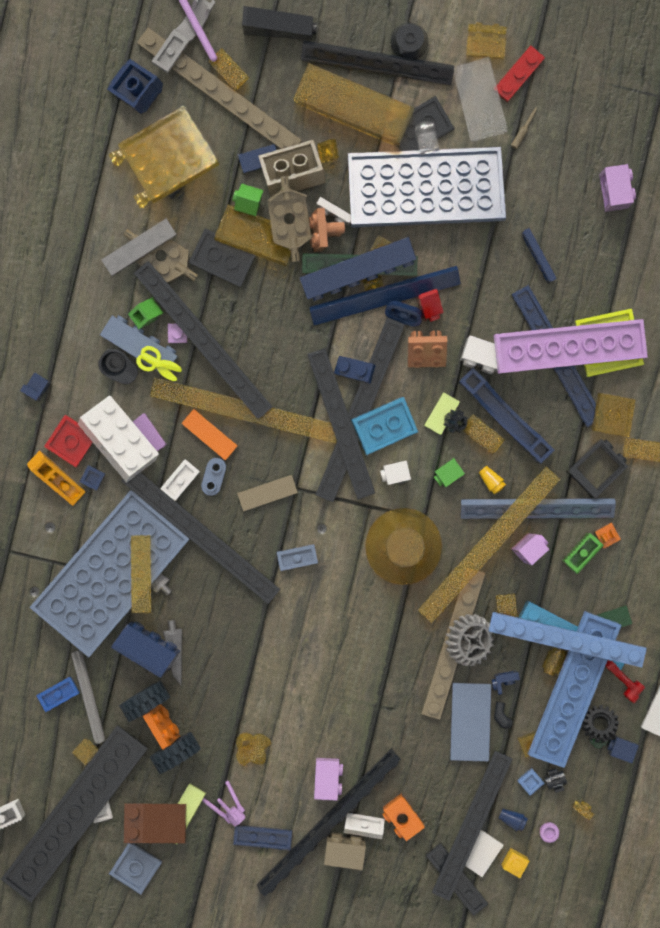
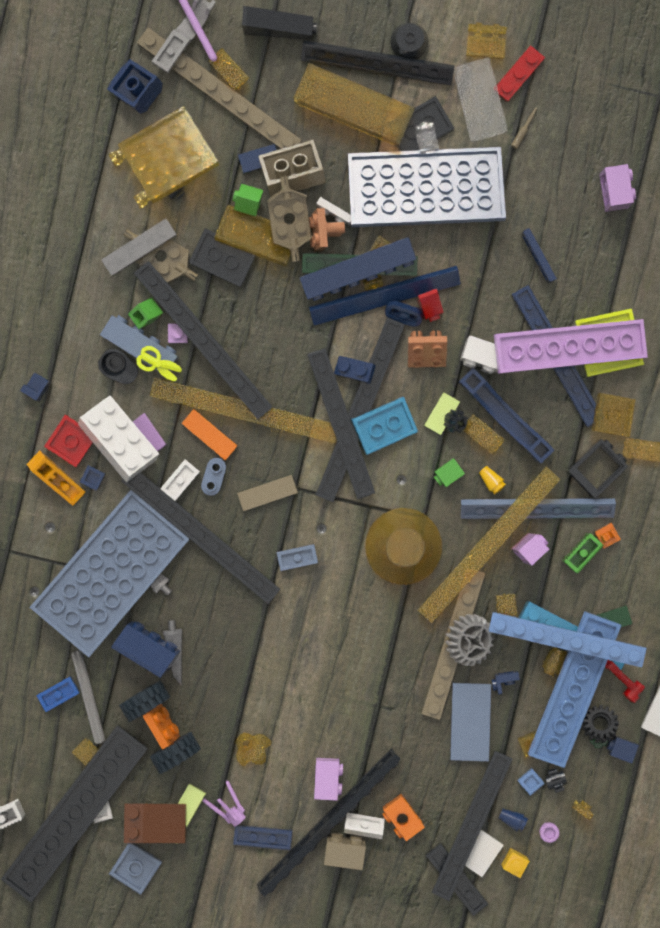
(140, 574): clear yellow tile -> none
(327, 150): clear yellow plate -> none
(395, 473): white brick -> none
(499, 716): black arm -> none

